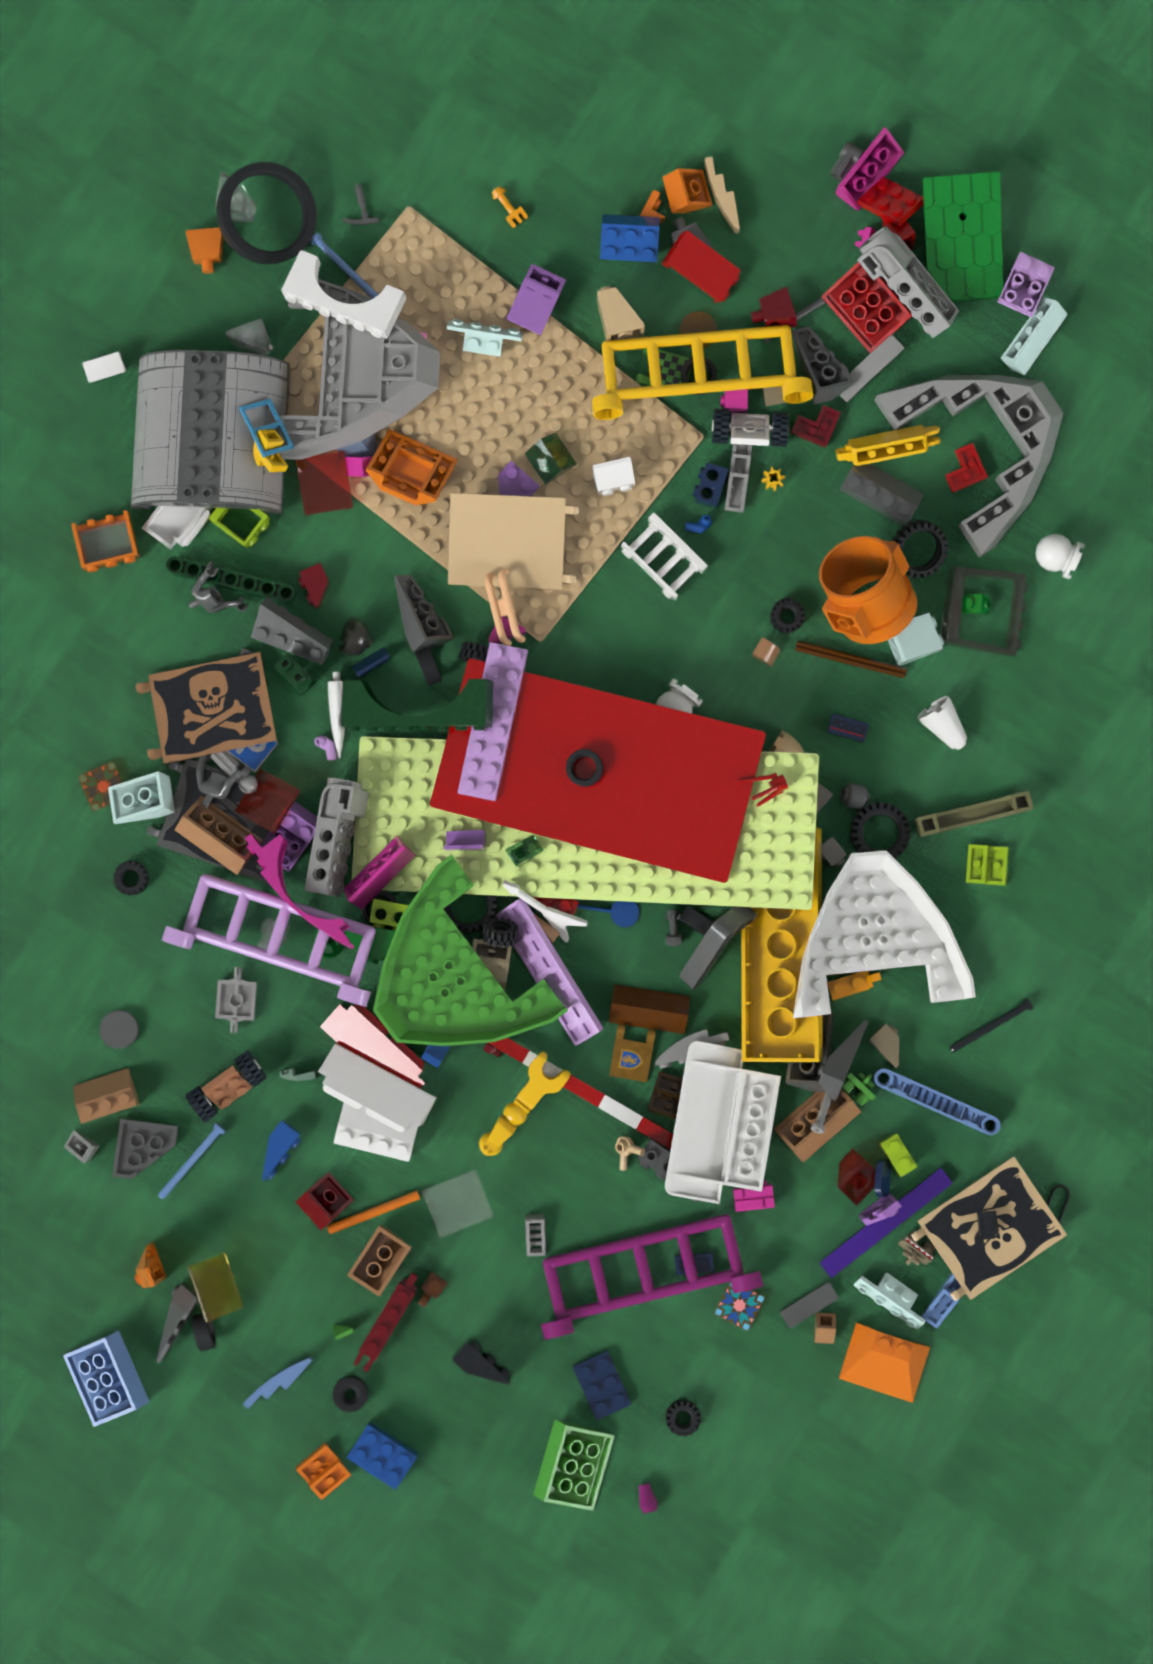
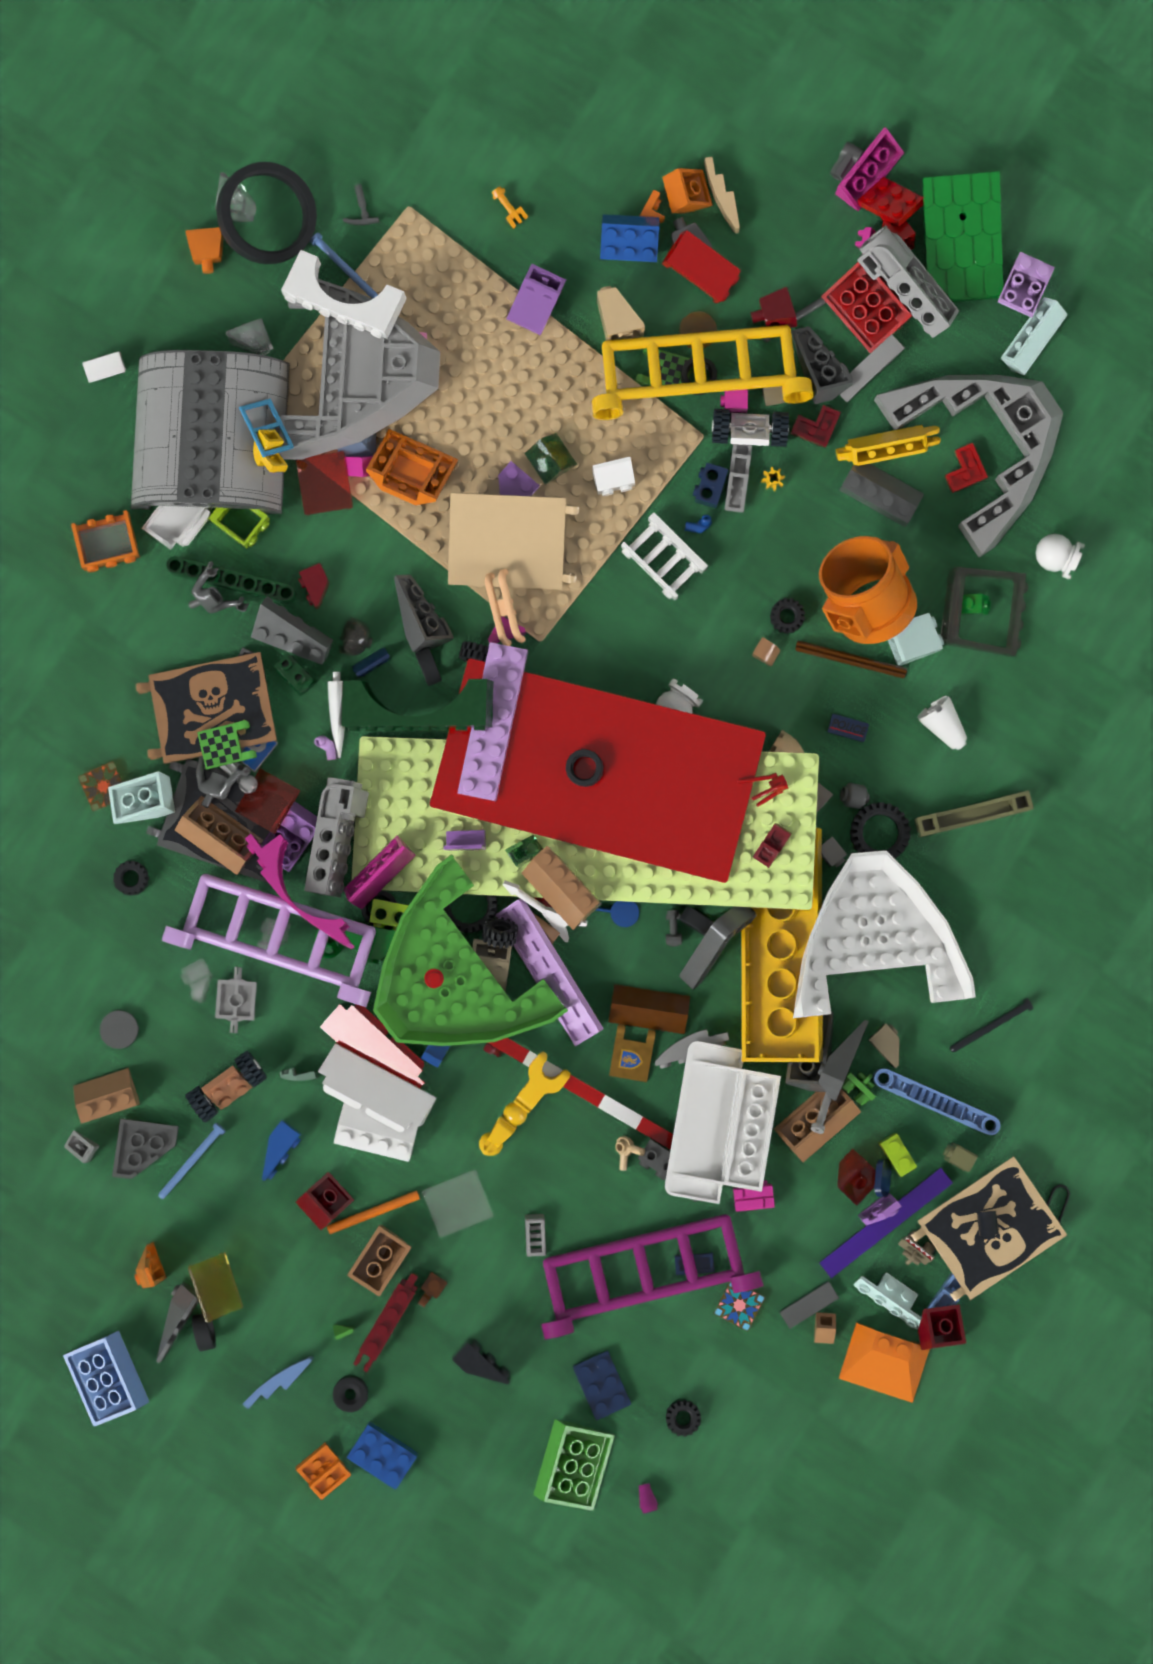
(198, 978): none -> clear slope
(222, 746): none -> bright green flag
(433, 978): none -> red plate
(483, 338): light aqua bracket -> none
(561, 887): none -> medium nougat slope
(665, 1095): dark brown slope -> none
(772, 845): none -> dark red slope
(852, 984): light orange hinge -> none
(940, 552): black tyre -> none
(941, 1327): none -> dark red slope
(959, 1157): none -> olive brick
(987, 865): lime slope -> none

